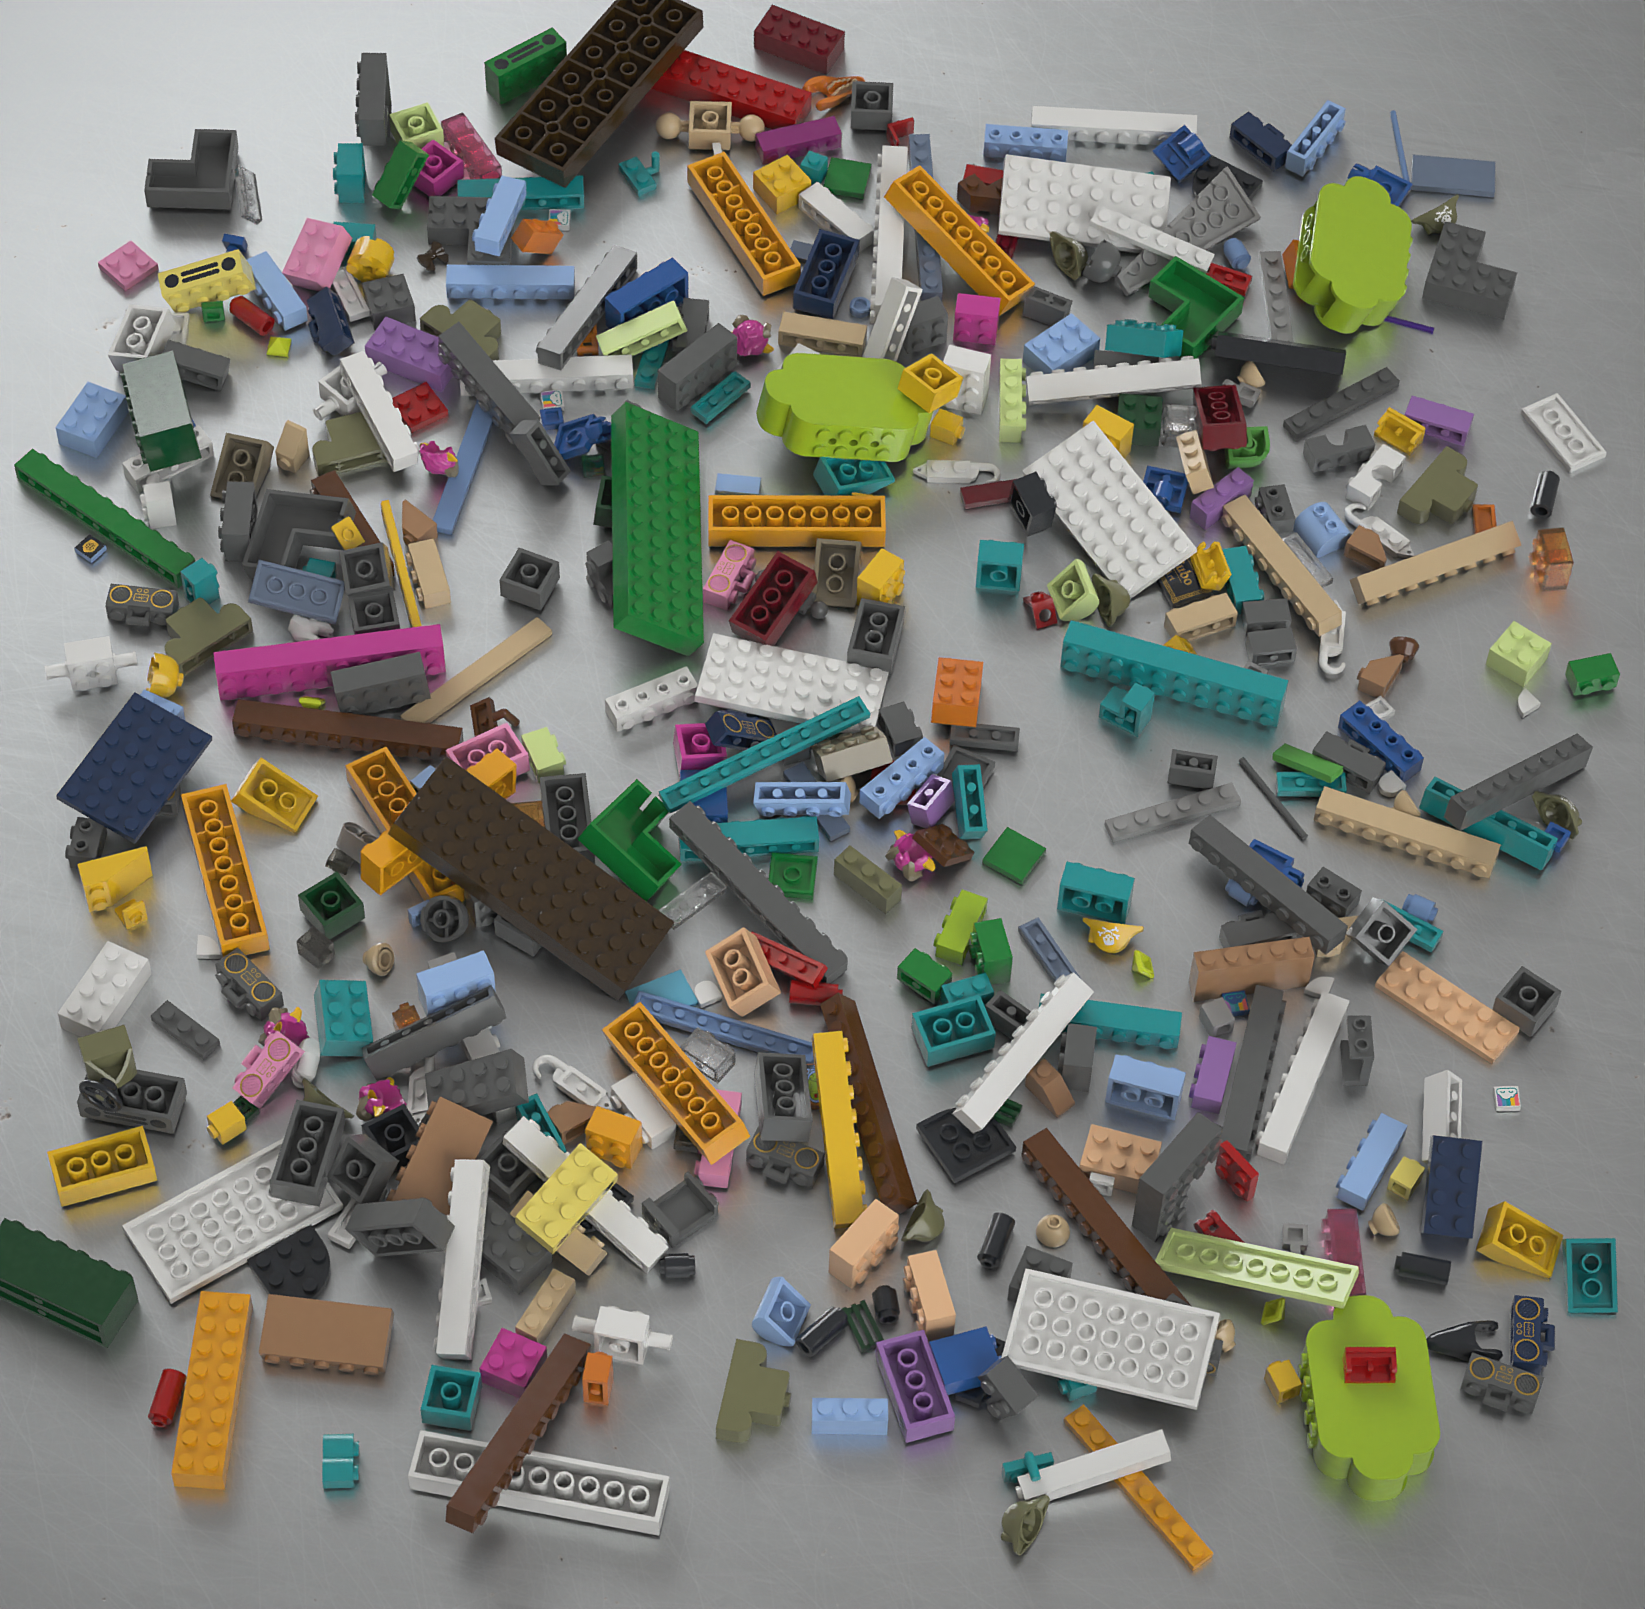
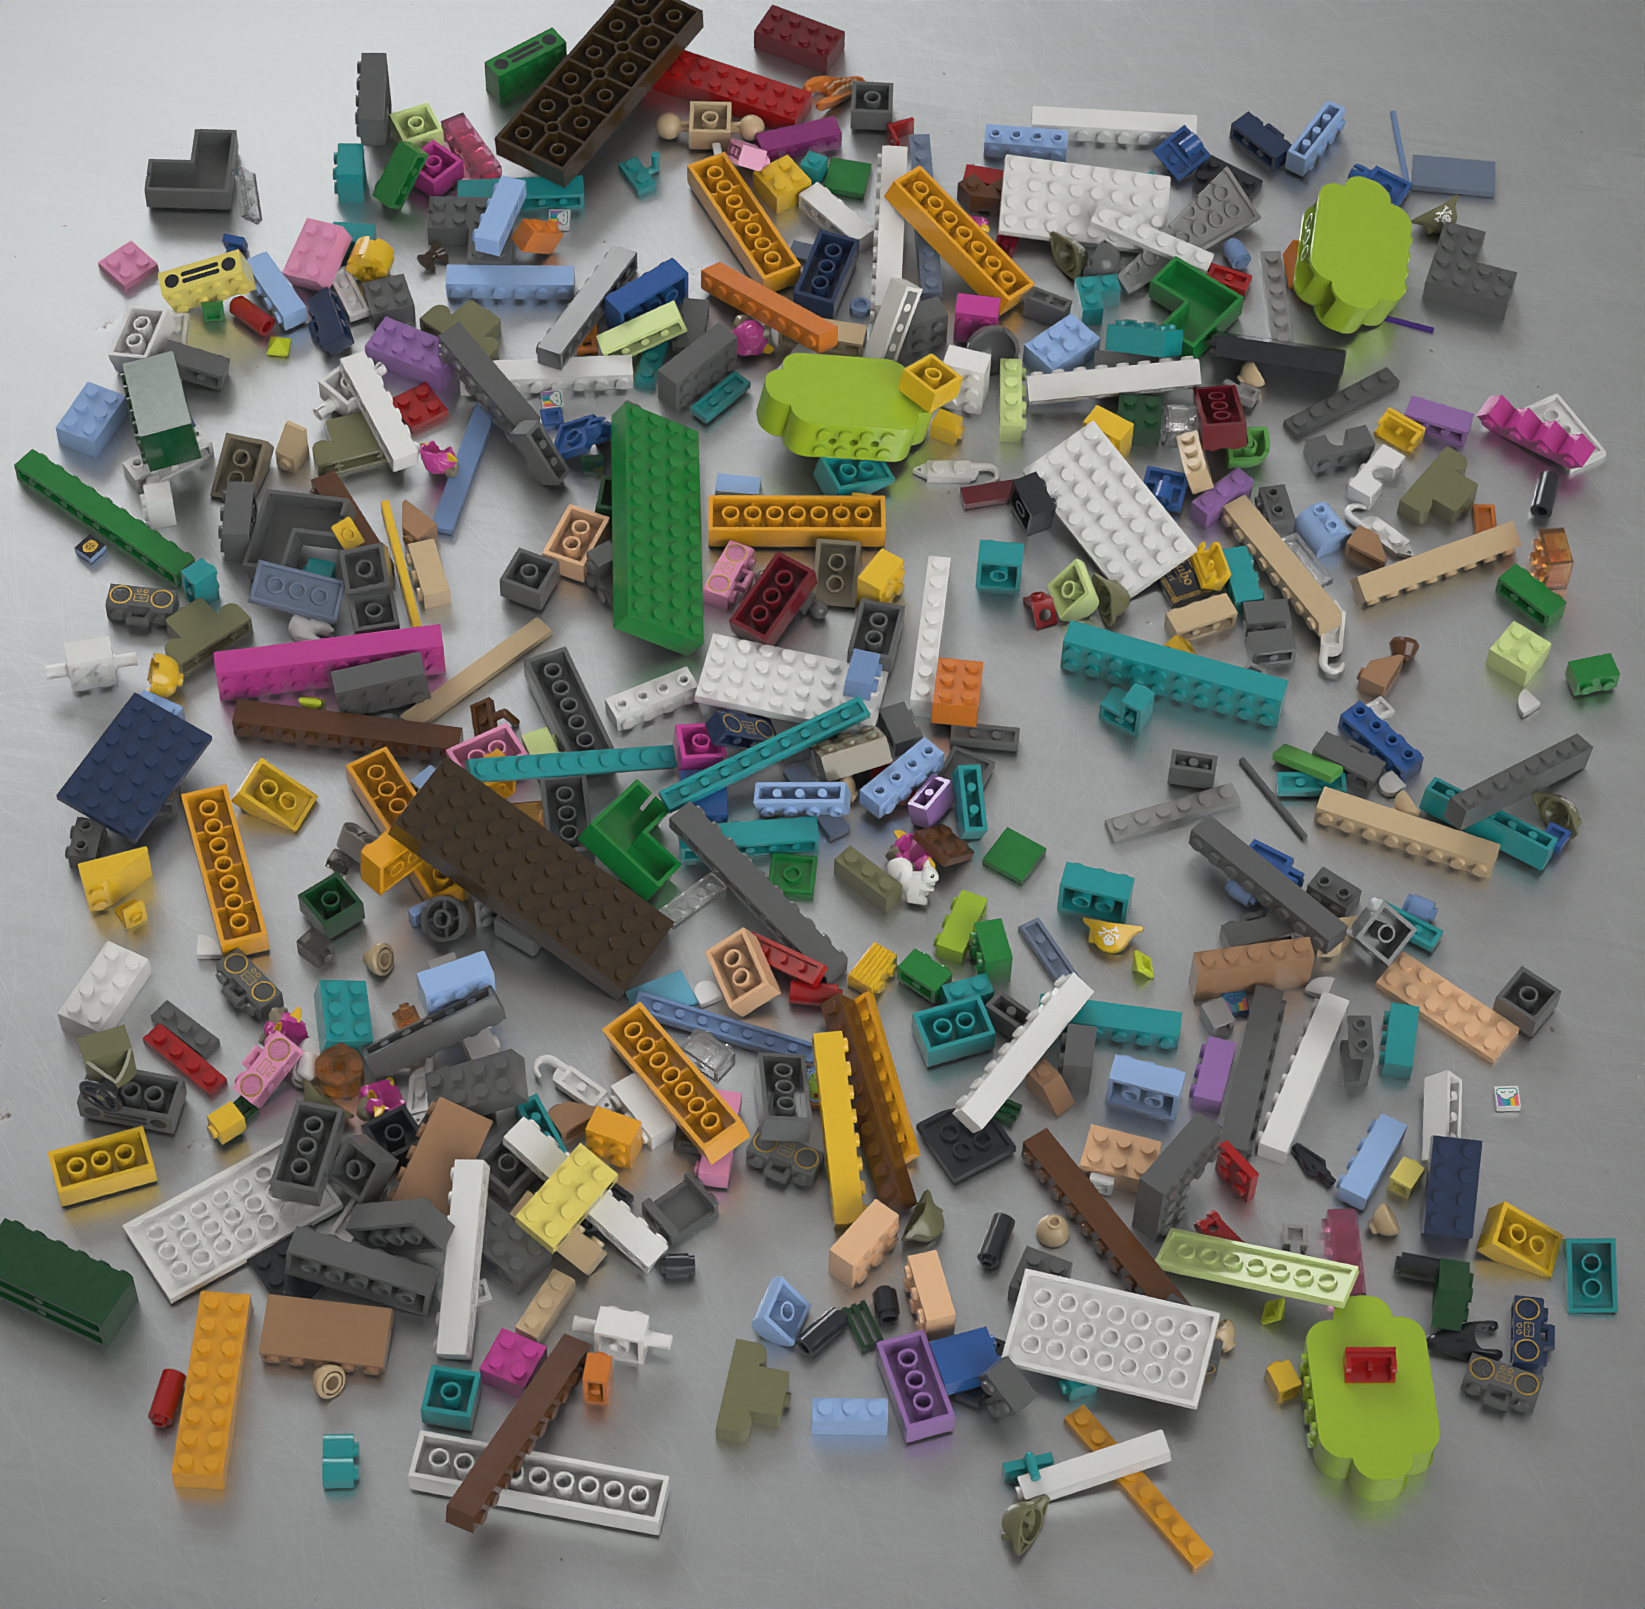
(185, 1060): none -> red plate
(328, 1380): none -> tan brick
(340, 1072): none -> clear orange brick
(361, 1270): none -> dark grey brick
(565, 702): none -> dark grey brick
(572, 763): none -> teal plate
(573, 537): none -> light nougat brick
(747, 155): none -> bright pink piece
(769, 307): none -> orange brick
(862, 673): none -> medium blue brick
(873, 969): none -> yellow brick
(887, 1074): none -> light orange plate
(914, 883): none -> white animal
(930, 635): none -> white brick
(995, 341): none -> dark grey cylinder
(1095, 294): none -> teal brick
(1313, 1163): none -> black piece
(1399, 1040): none -> teal brick
(1451, 1294): none -> dark green brick
(1530, 432): none -> dark pink brick
(1530, 596): none -> green brick

